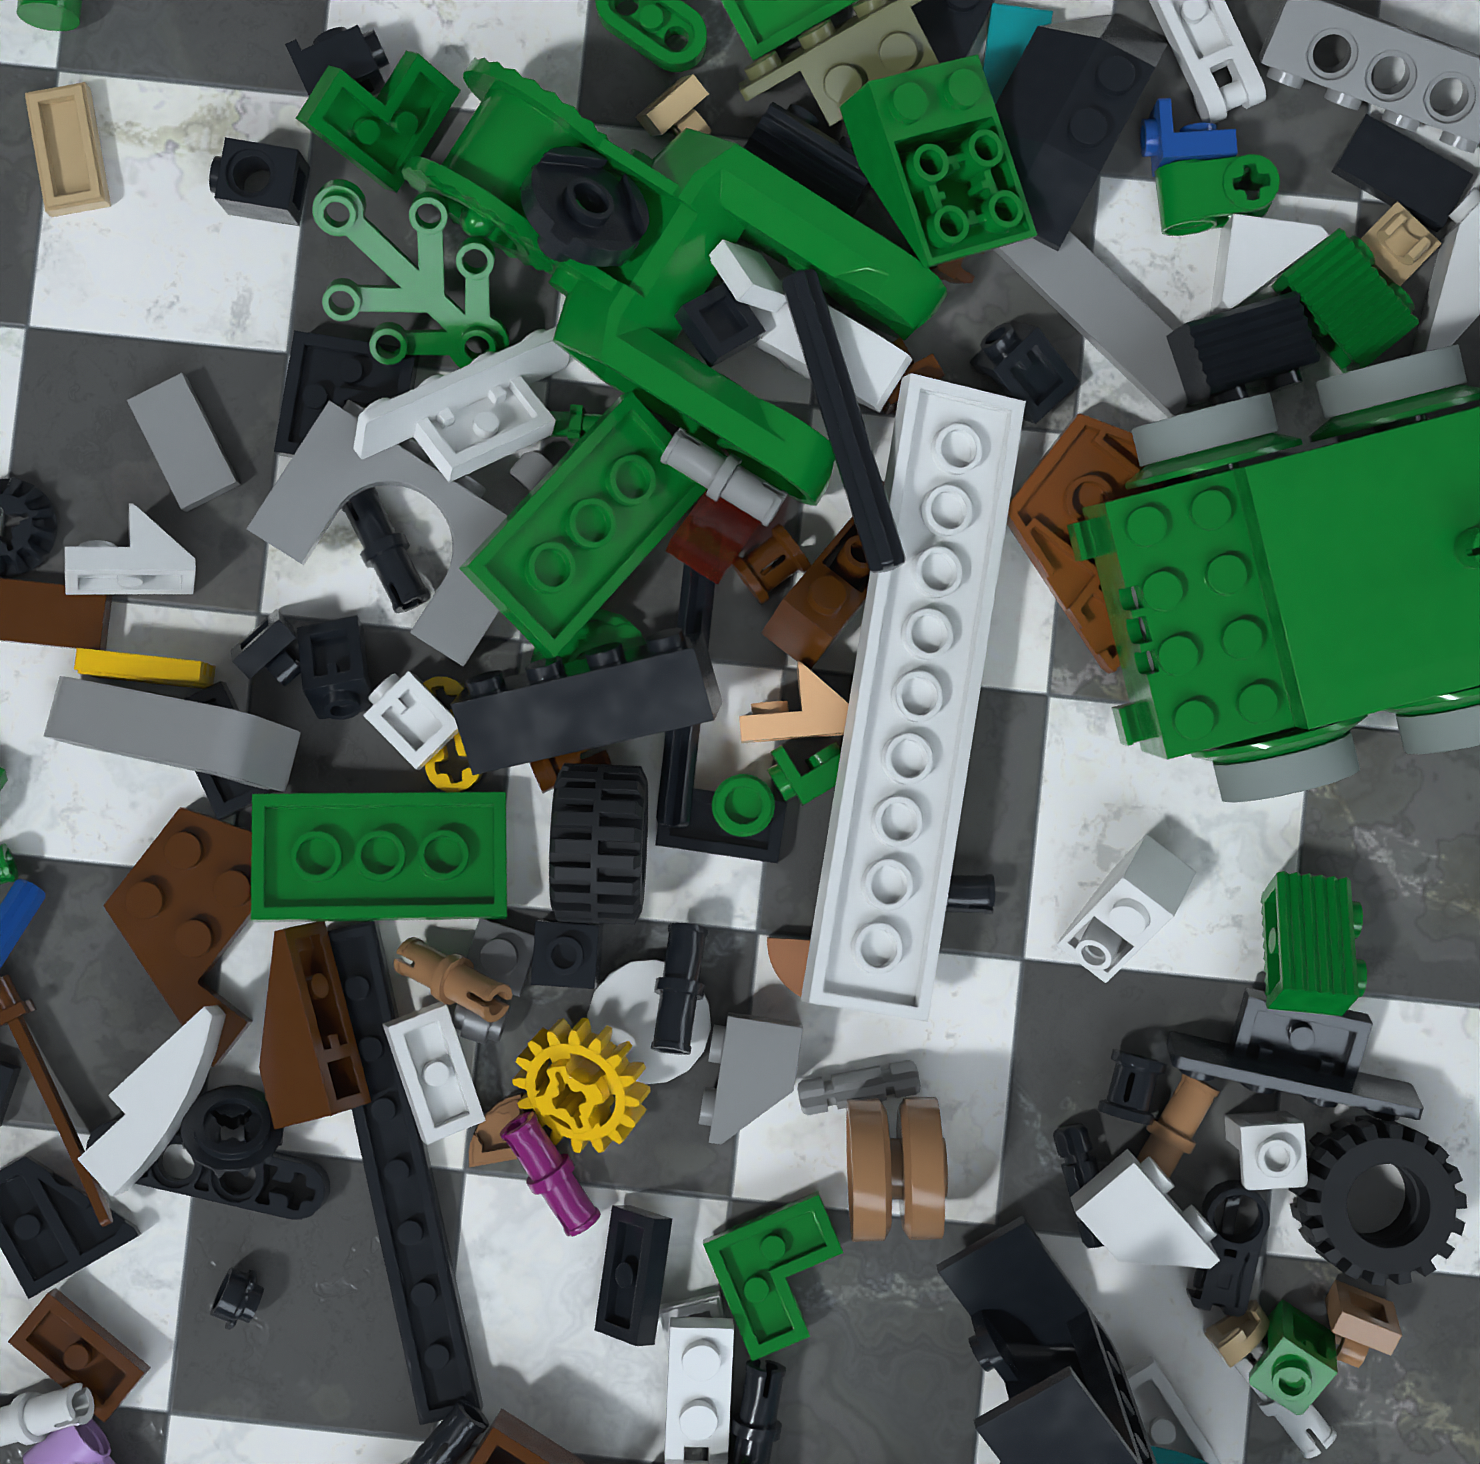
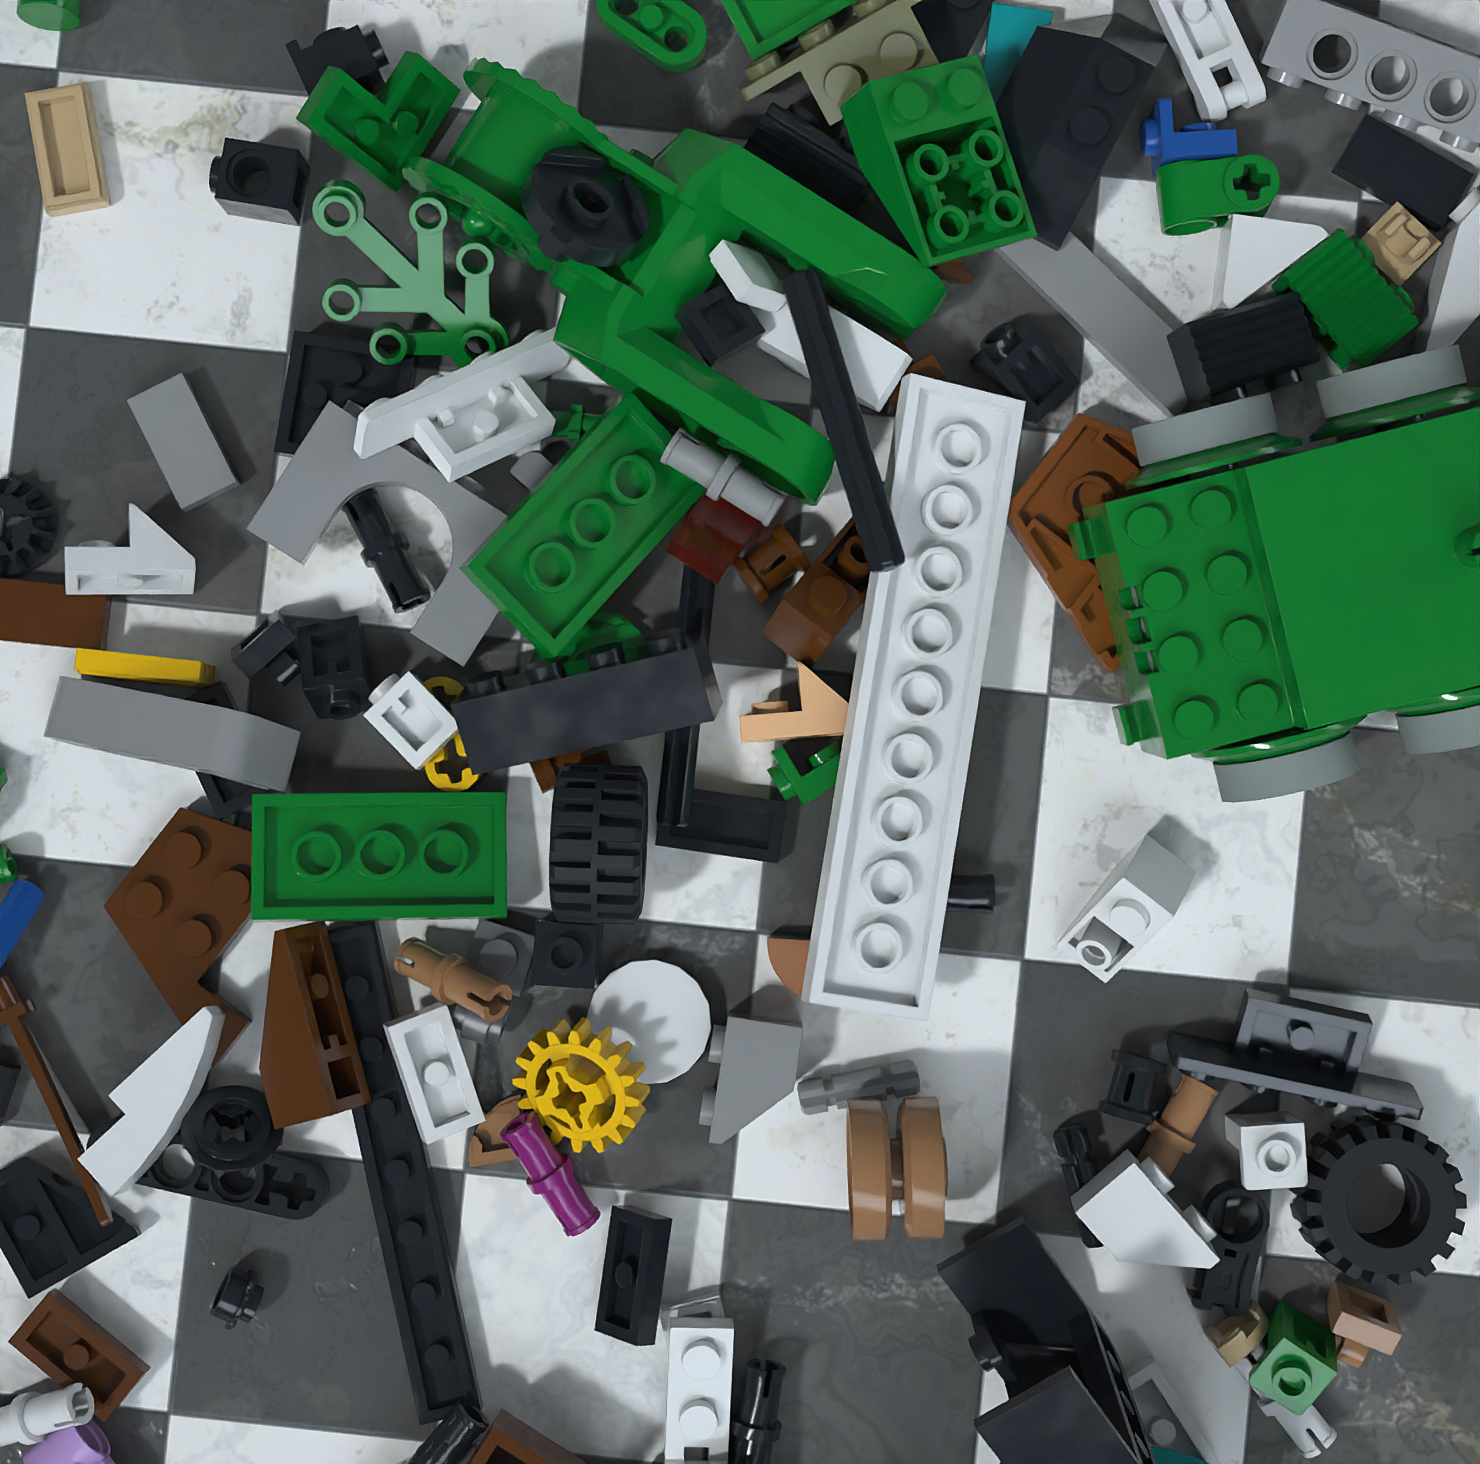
(675, 109): tan tile -> none
(679, 988): black pin -> none
(743, 805): green tile -> none
(755, 1265): green plate -> none
(1311, 944): green brick -> none

